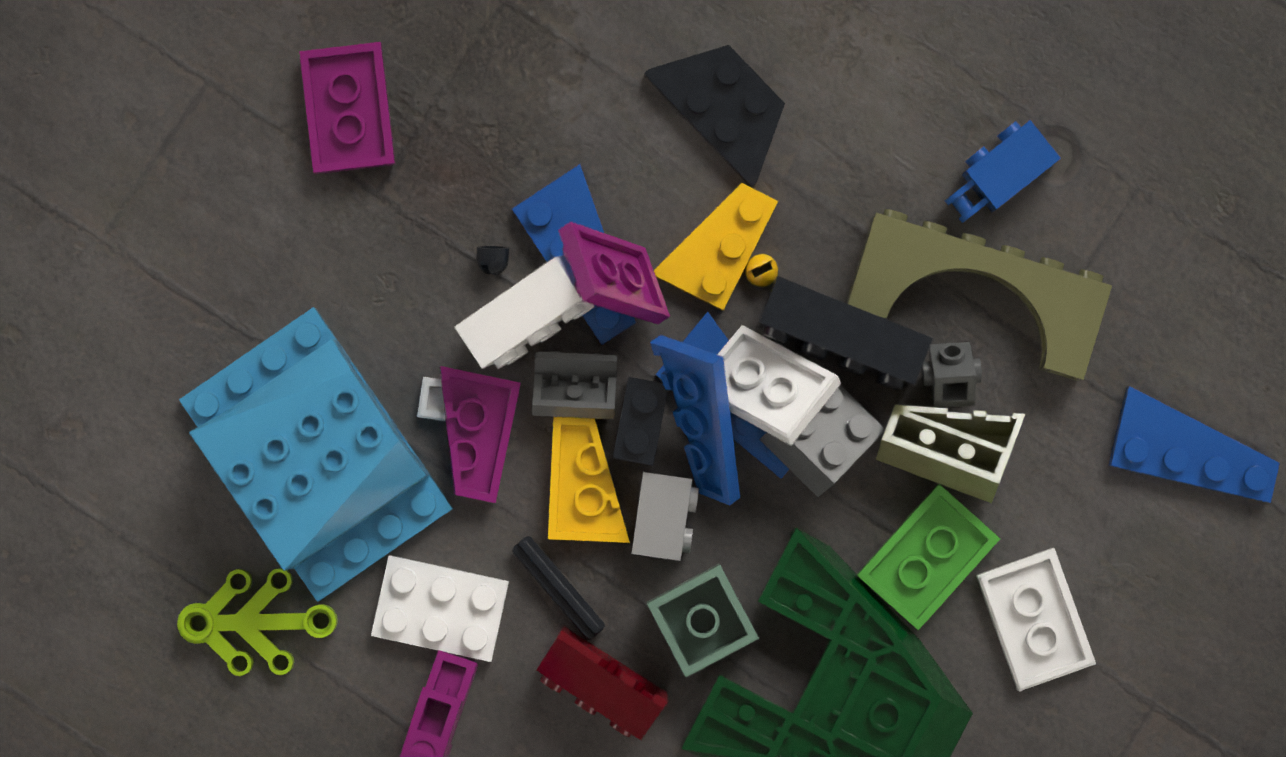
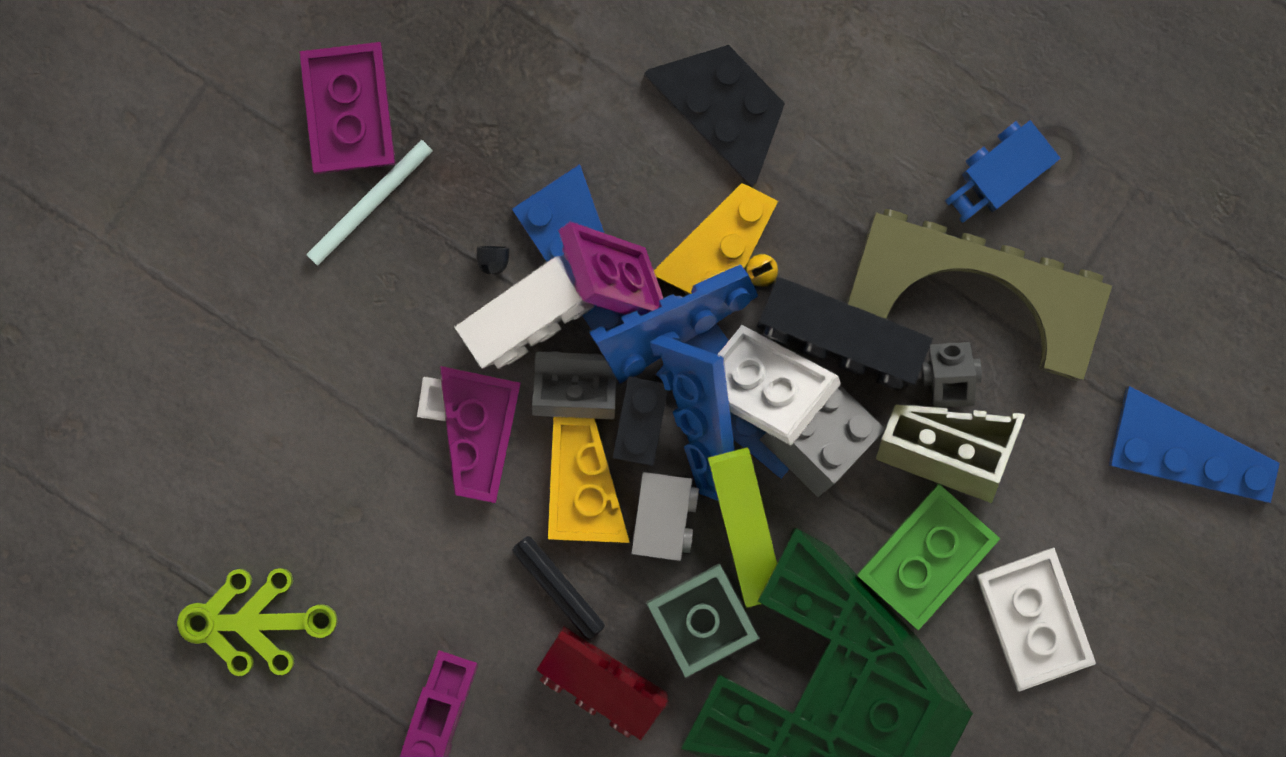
(313, 456): dark azure wedge -> none
(370, 202): none -> light aqua bar
(440, 608): white plate -> none
(679, 318): none -> blue wing
(744, 521): none -> lime tile

